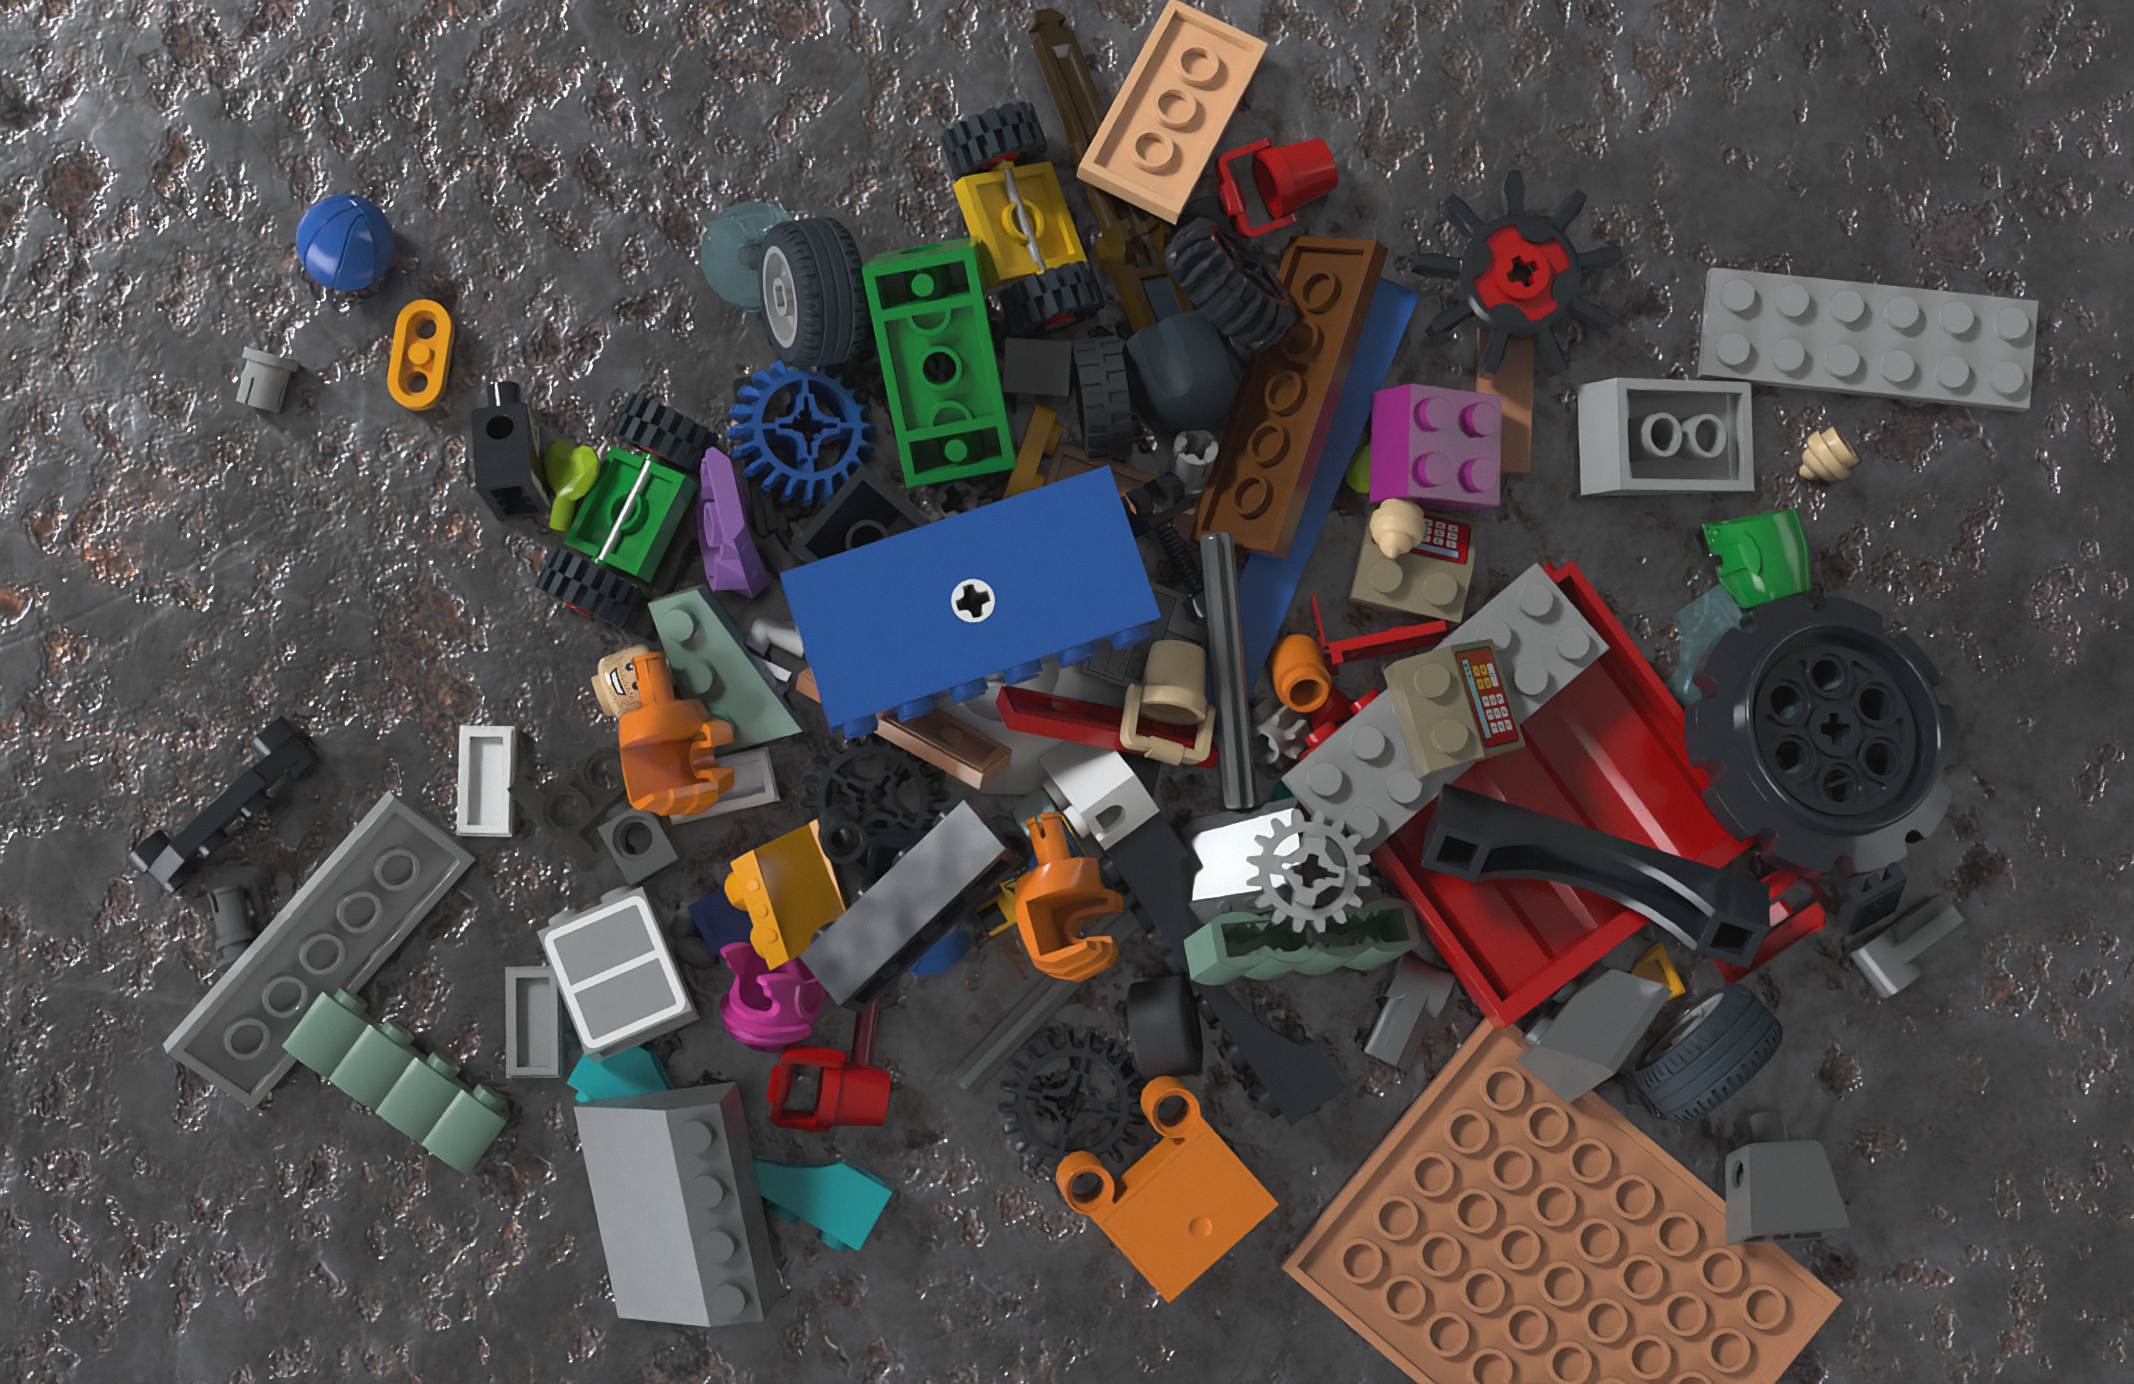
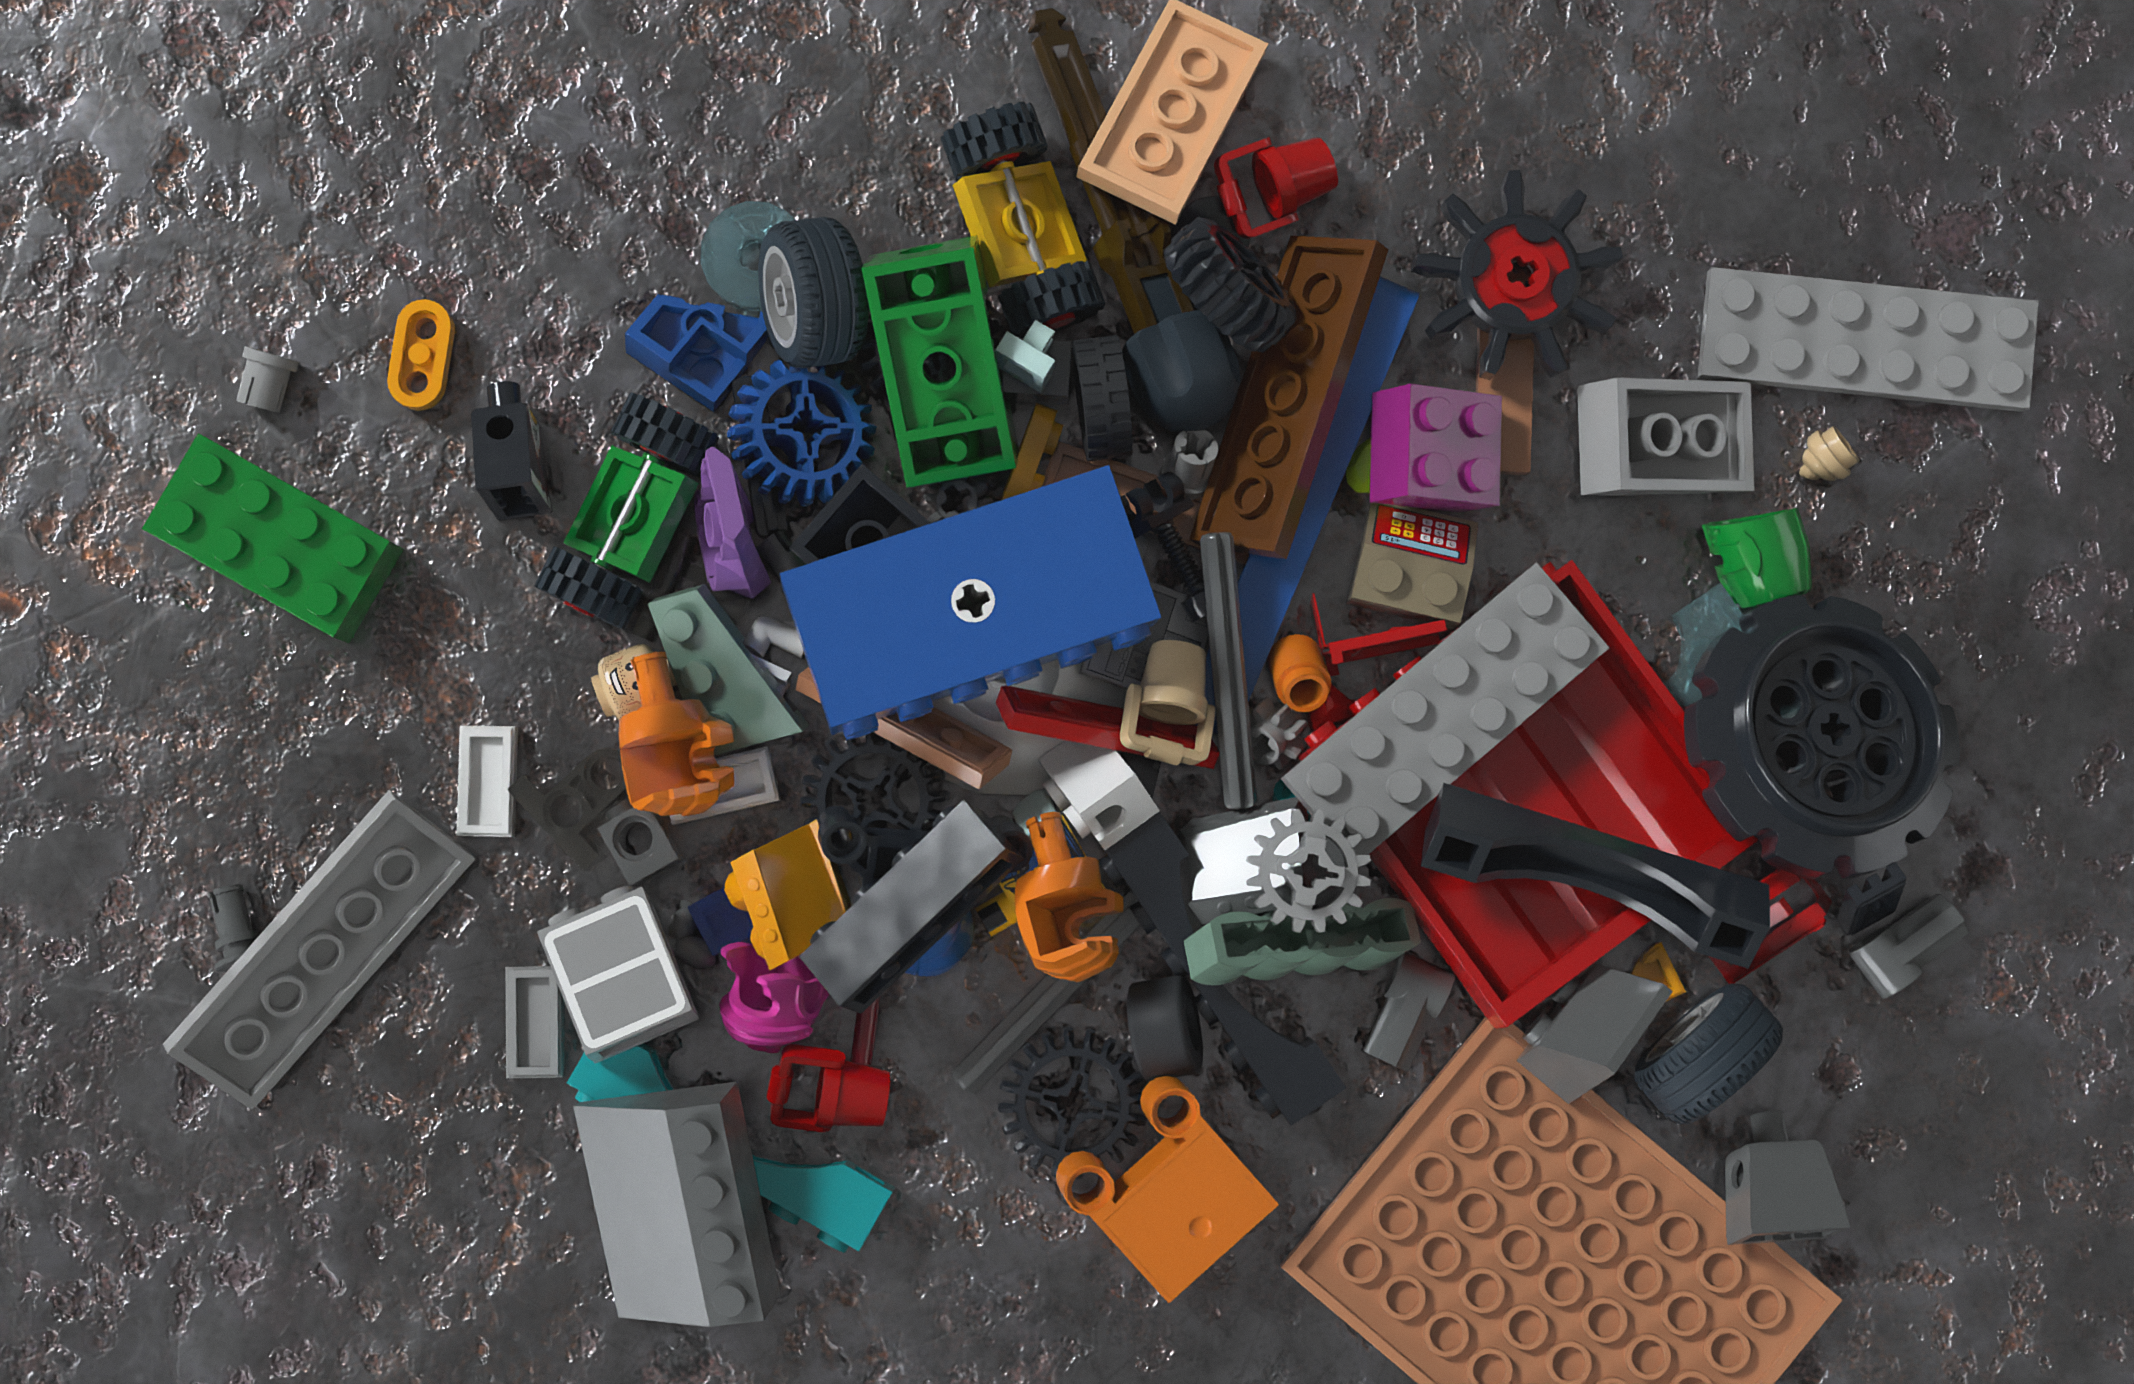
(169, 859): black plate -> none
(272, 539): none -> green brick
(345, 242): blue piece -> none
(396, 1080): sand green brick -> none
(570, 476): lime rock -> none
(695, 345): none -> blue slope
(1027, 357): none -> light aqua tile
(1397, 526): tan plate -> none
(1453, 707): dark tan slope -> none

